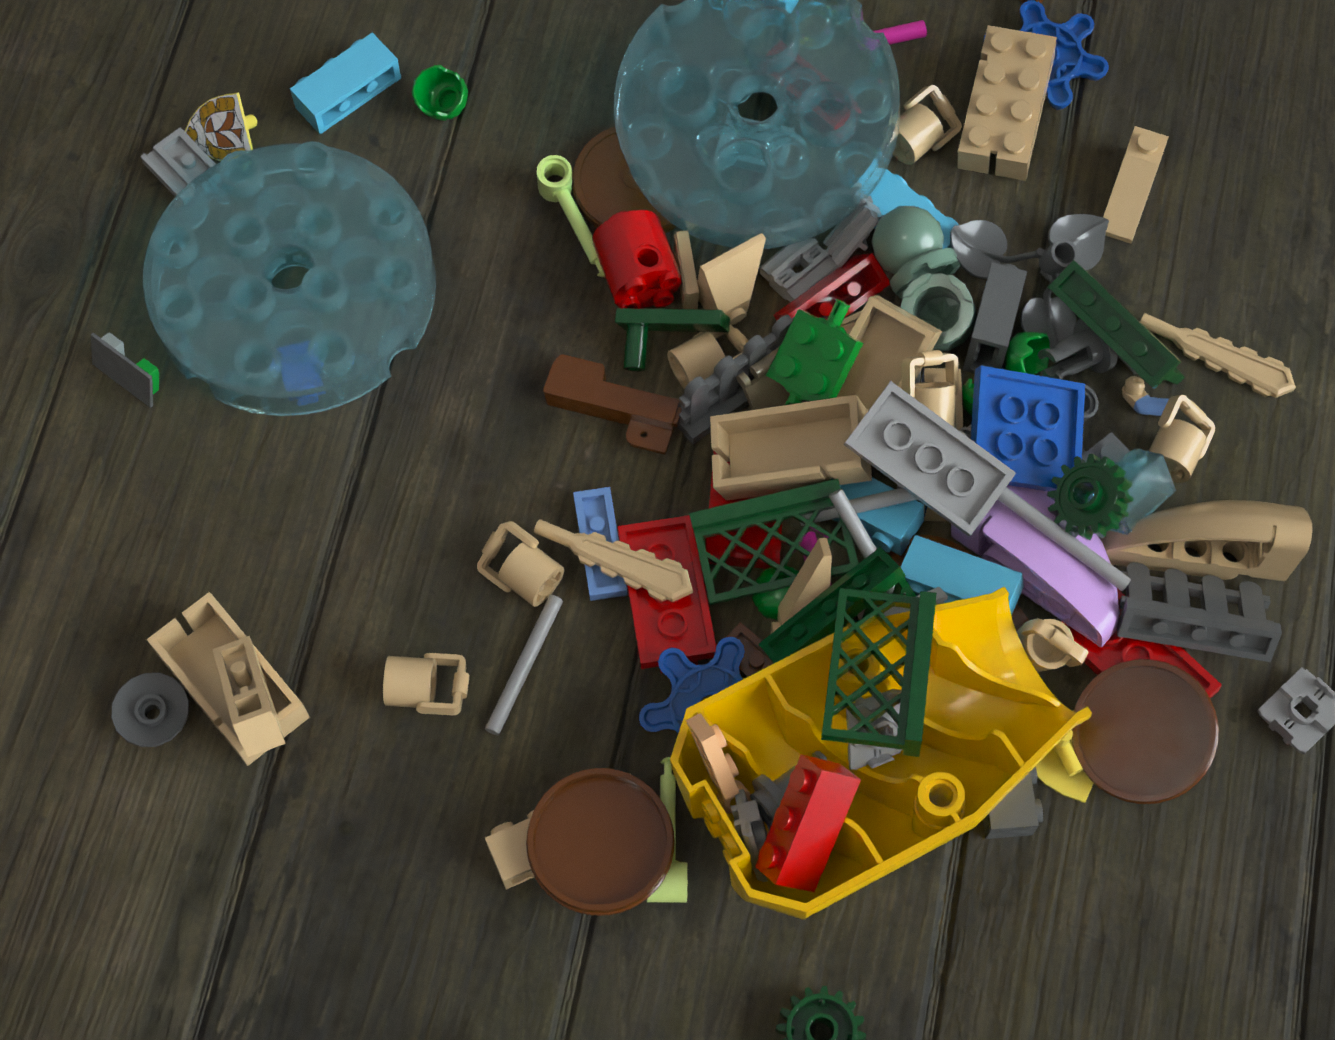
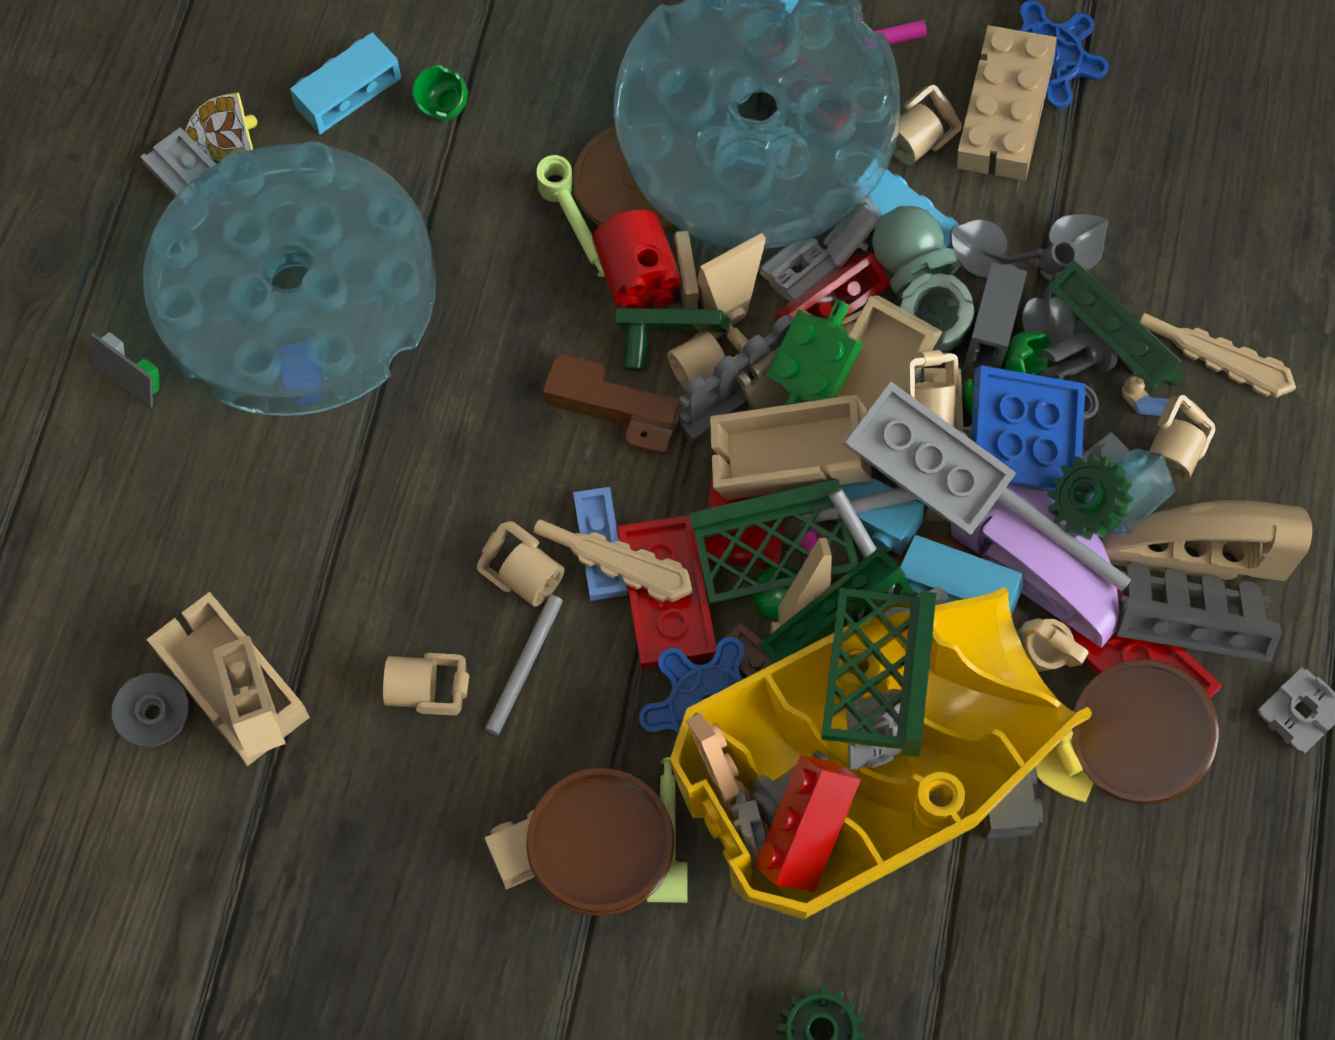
(1134, 183): tan slope -> none

